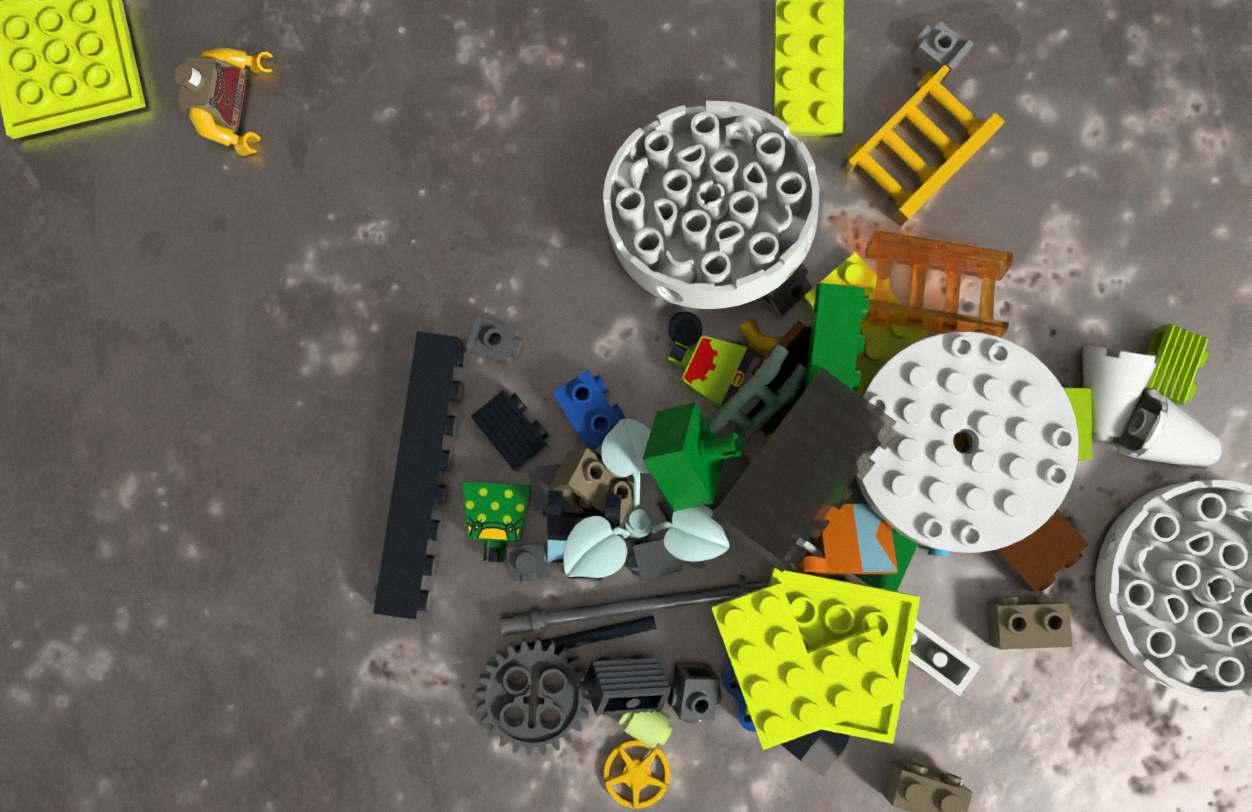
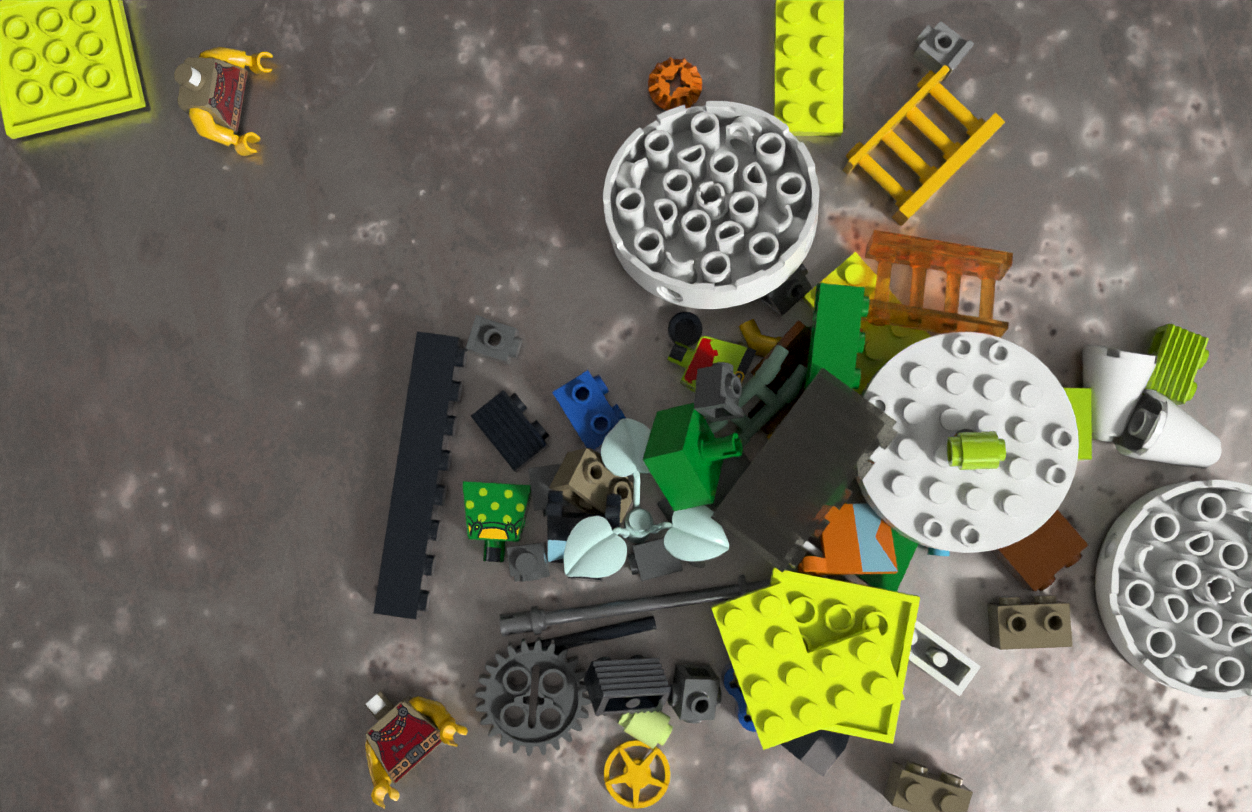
(404, 739): none -> torso
(660, 89): none -> orange gear
(718, 393): none -> dark grey brick
(975, 450): none -> lime brick

